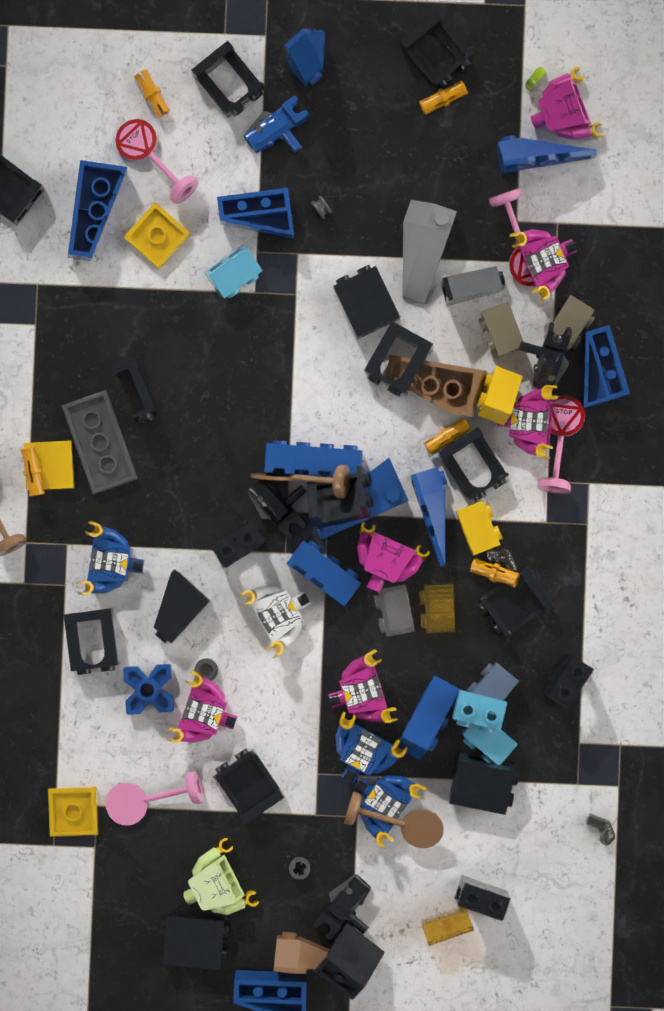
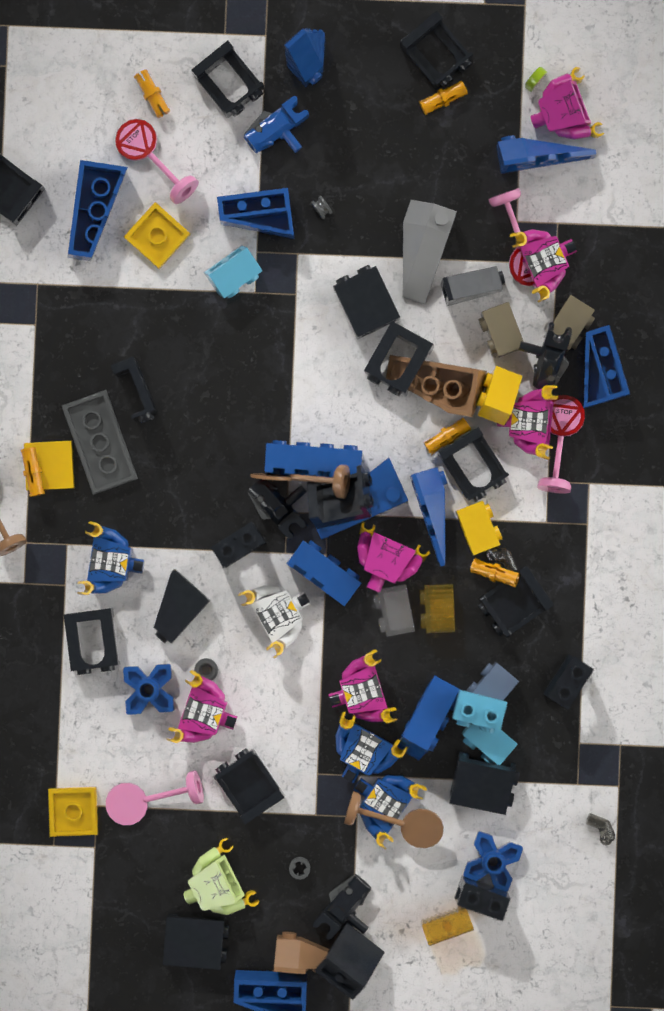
(505, 855): none -> blue plant

